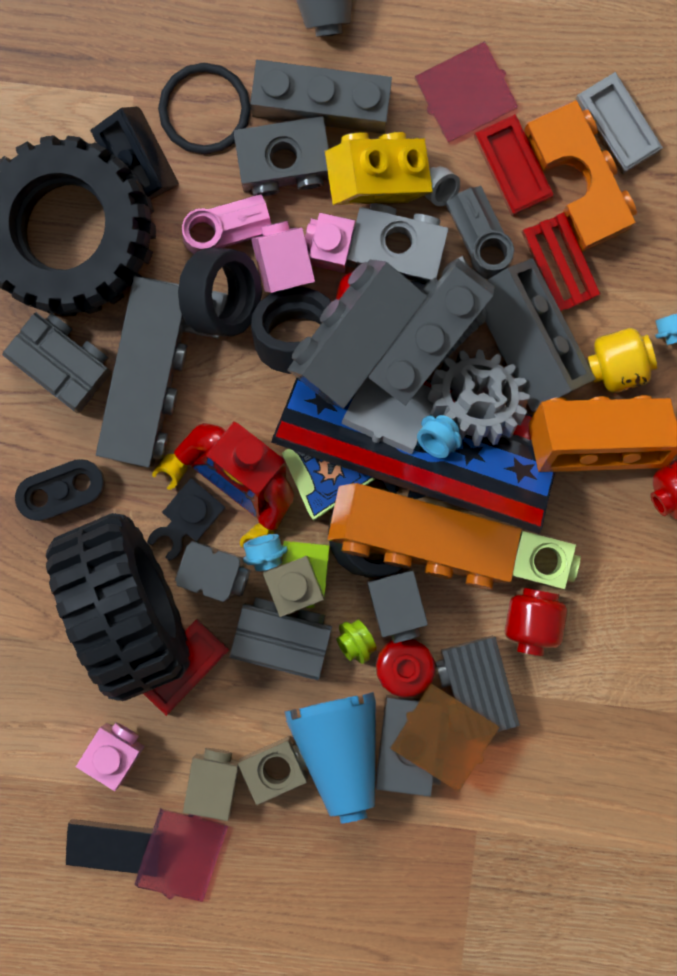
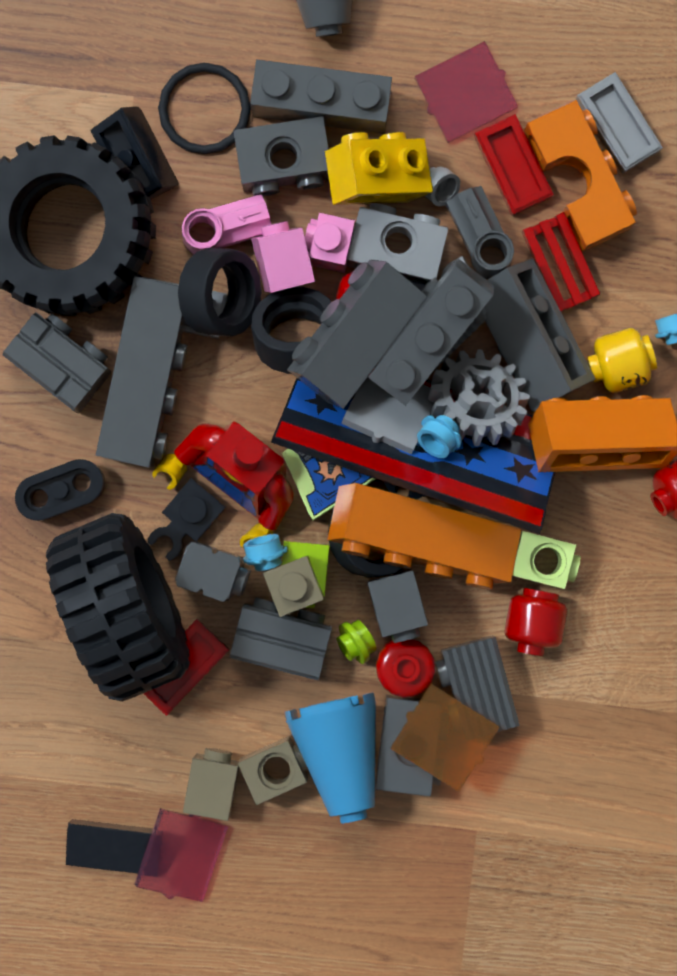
(111, 755): bright pink brick -> none

